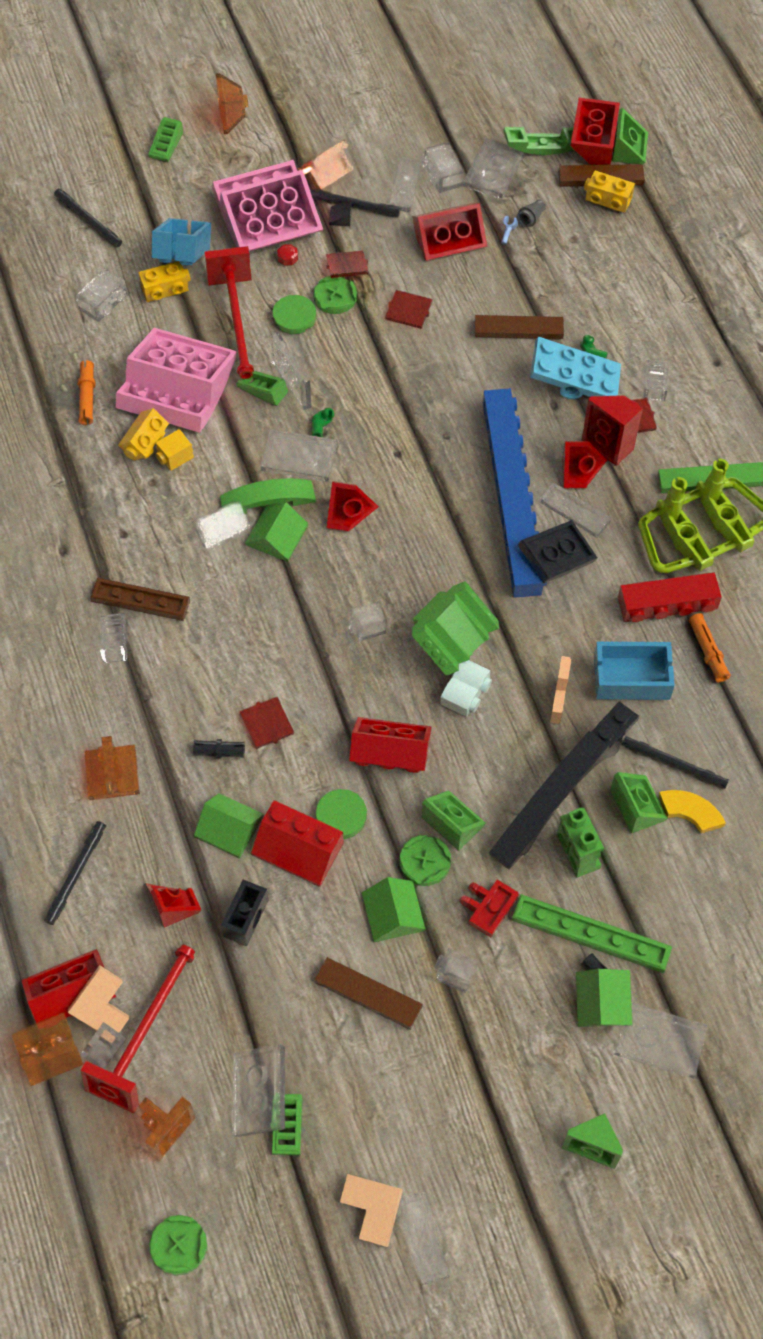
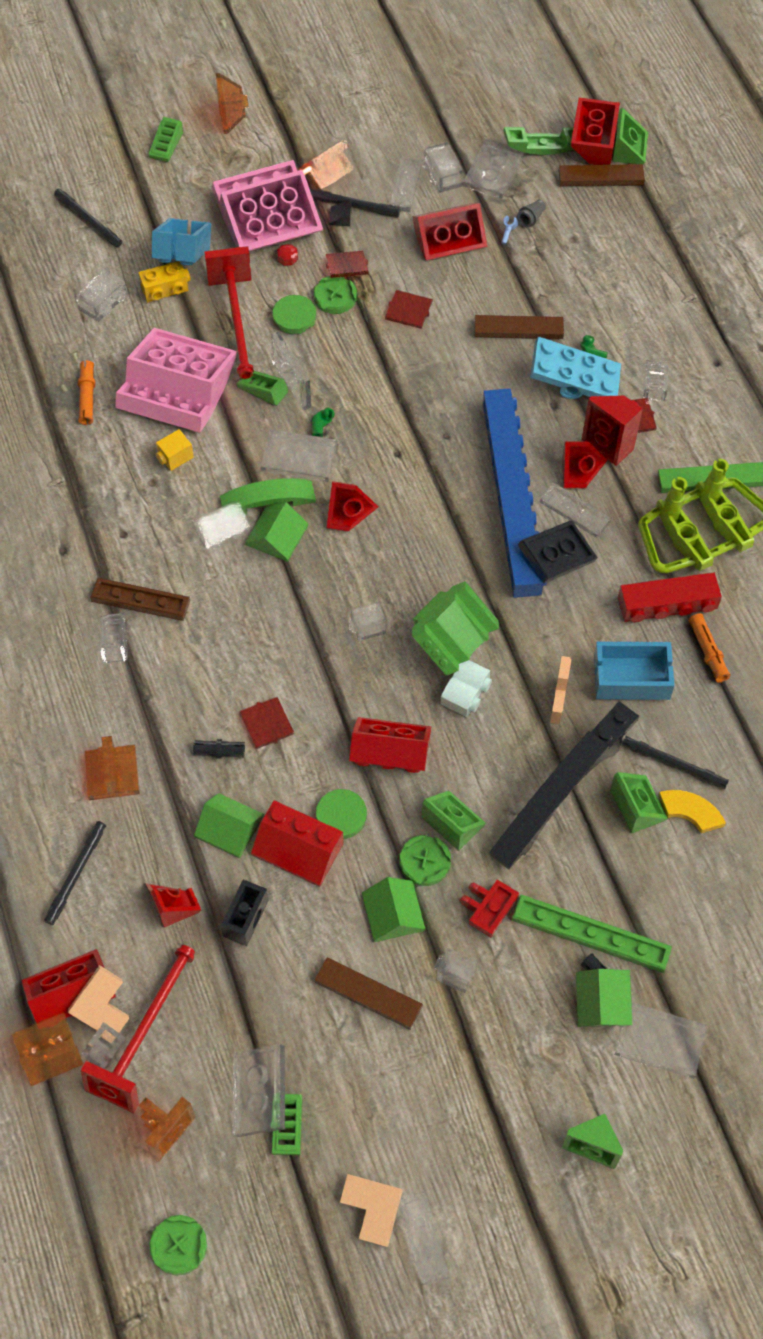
(143, 435): yellow brick -> none
(580, 842): bright green hips -> none
(609, 191): yellow brick -> none

